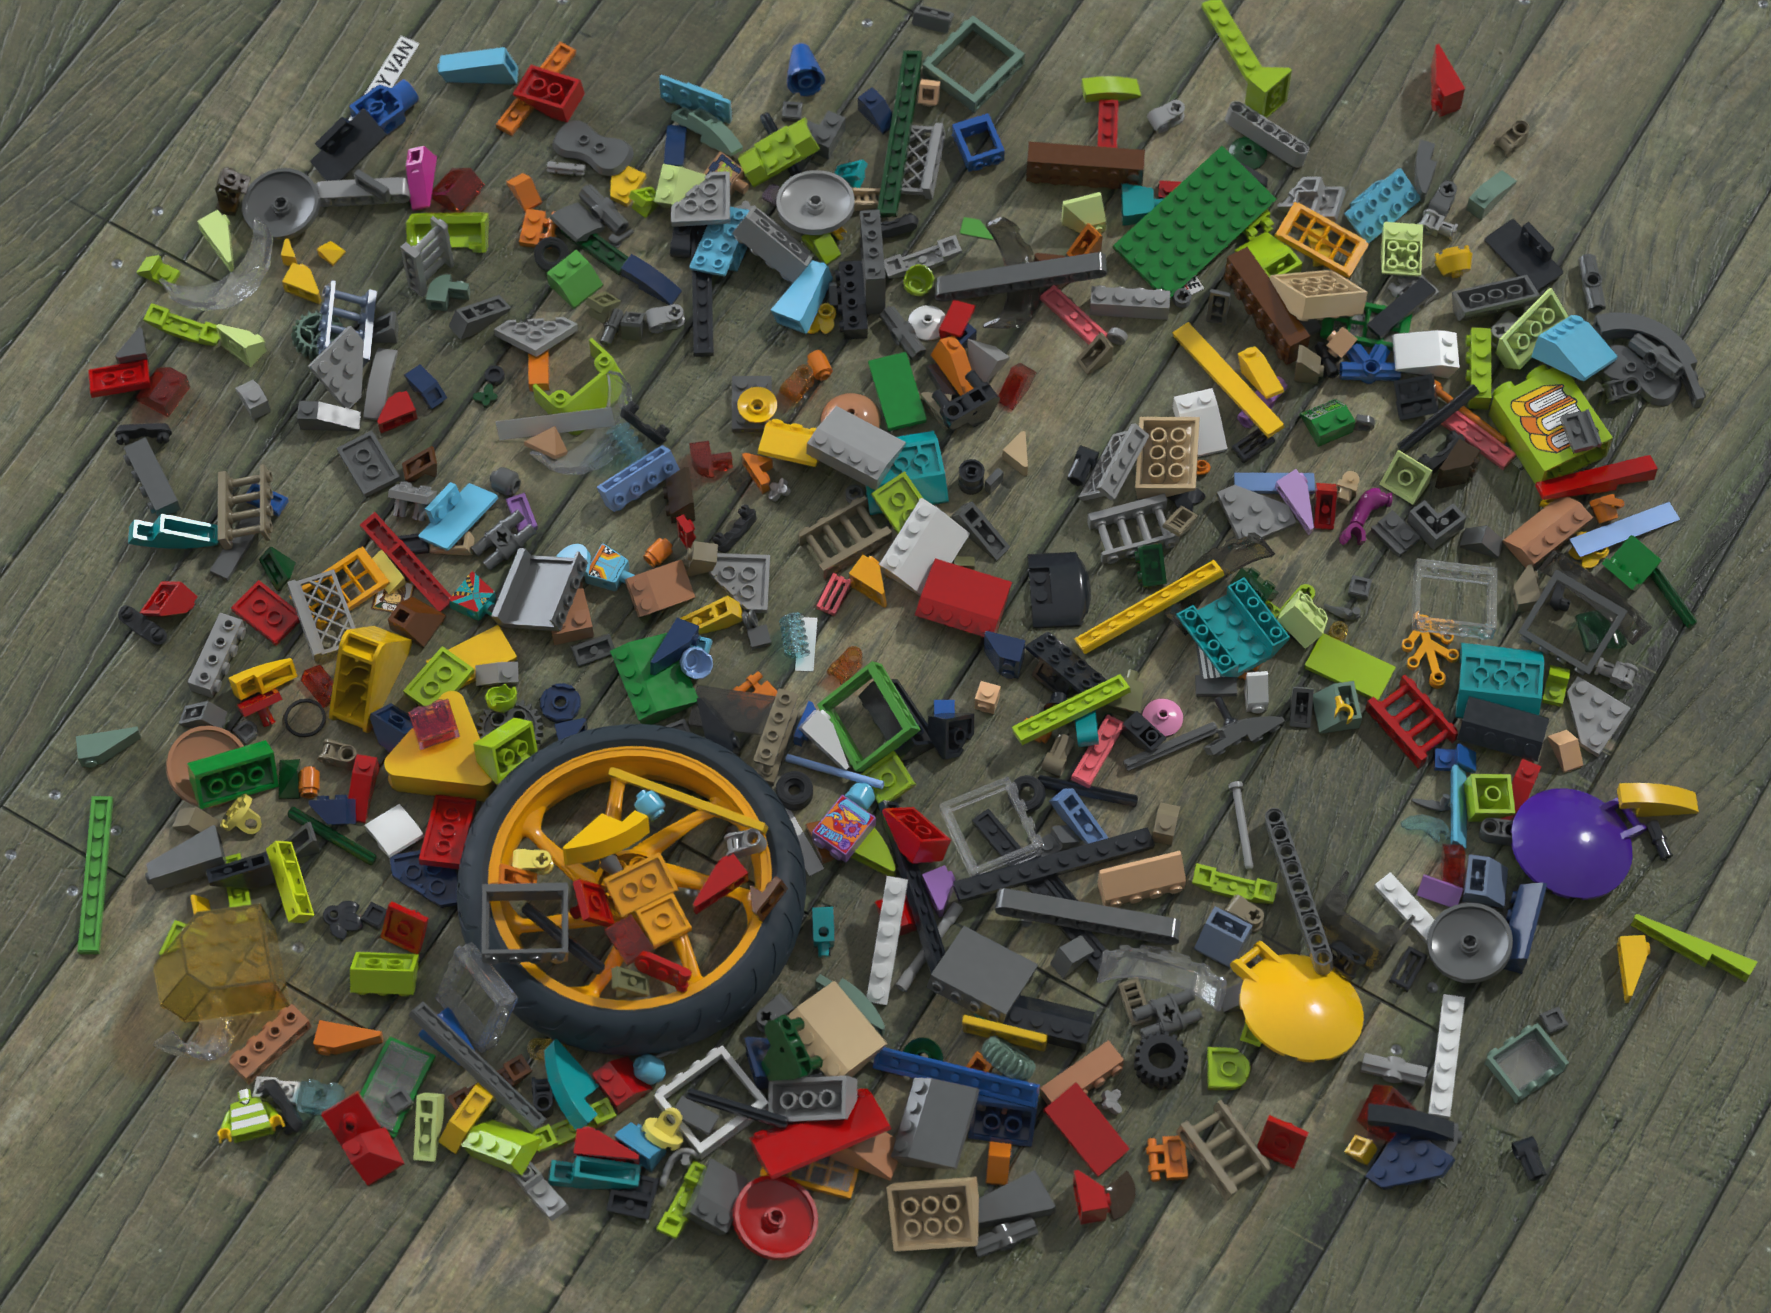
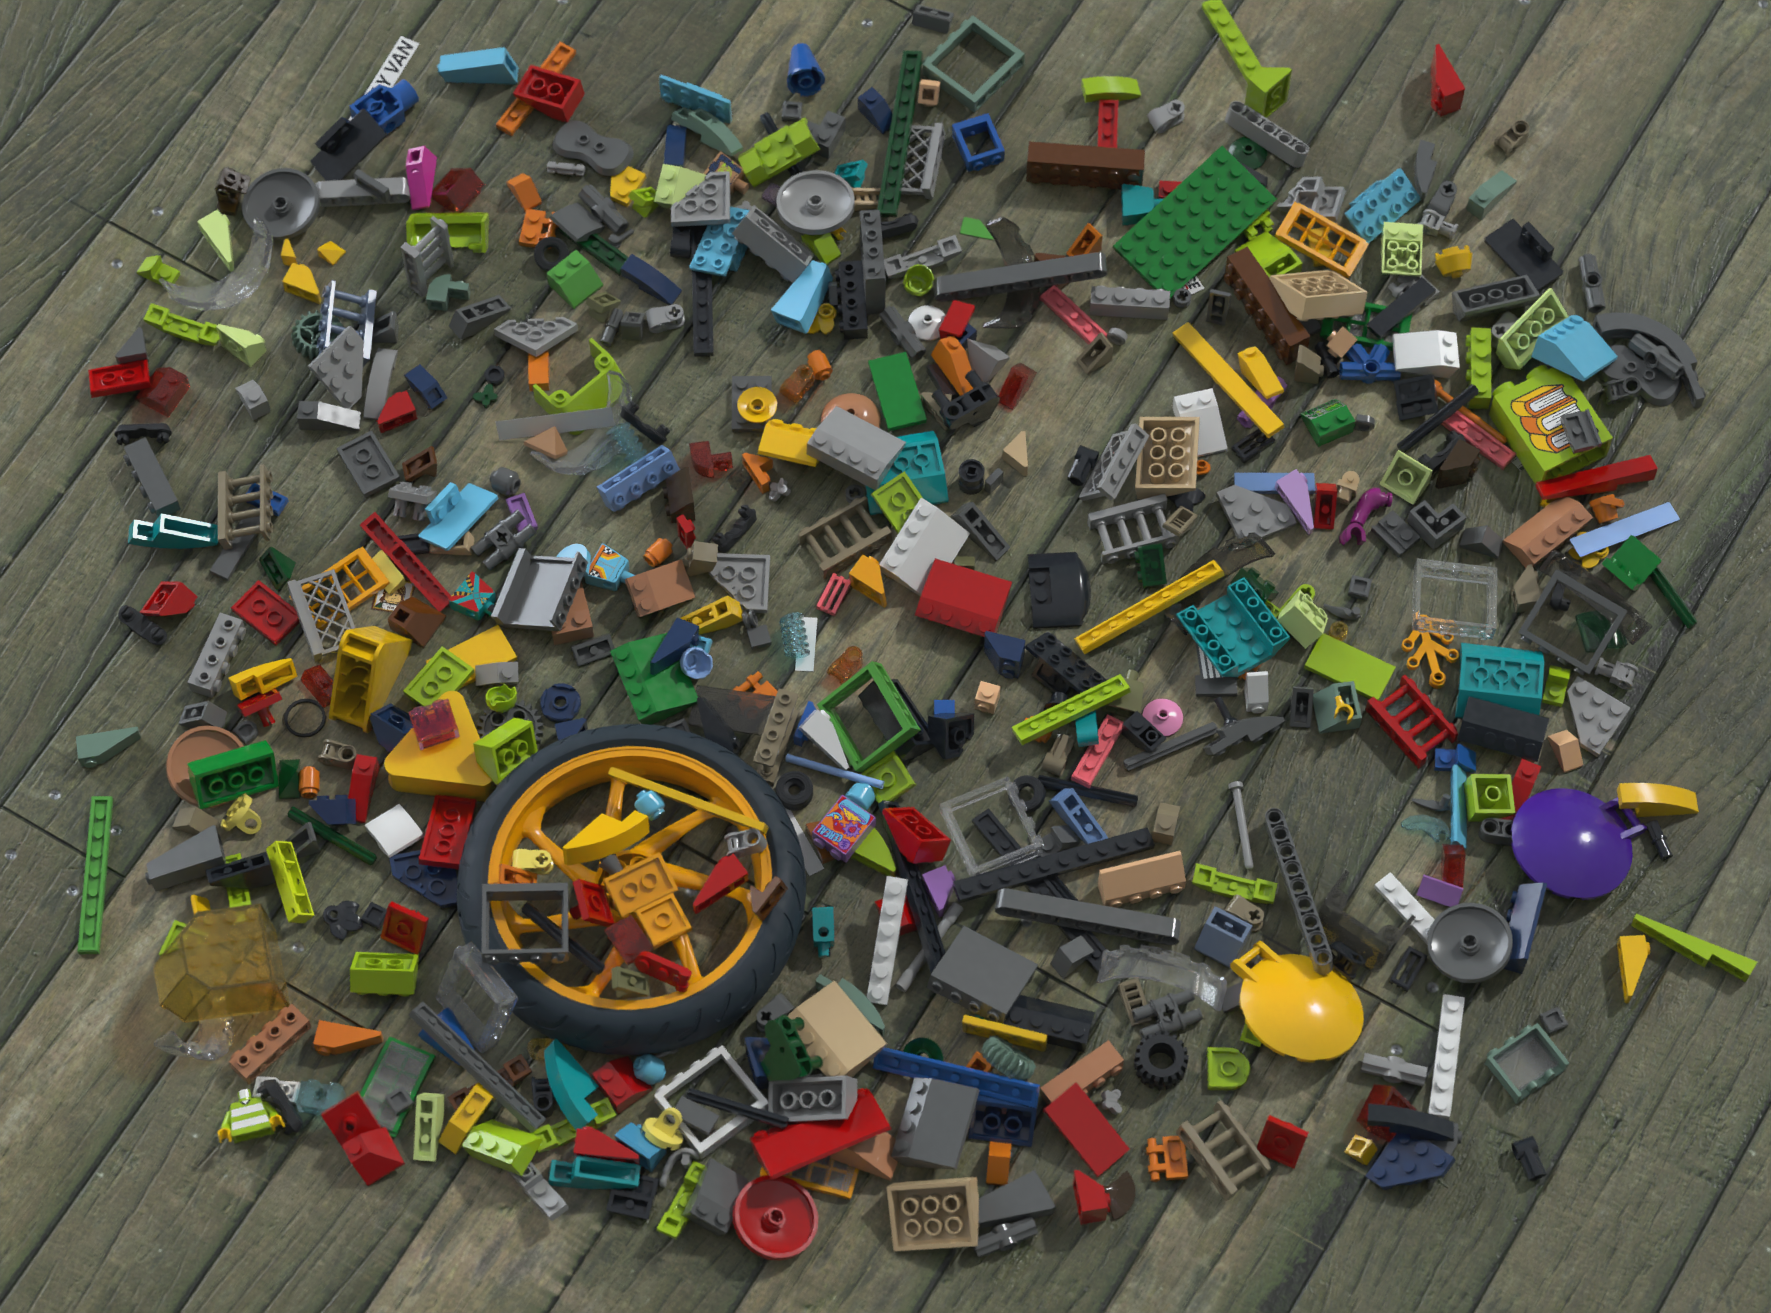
(1084, 210): yellowish green slope -> none
(1484, 881): sand blue slope -> none

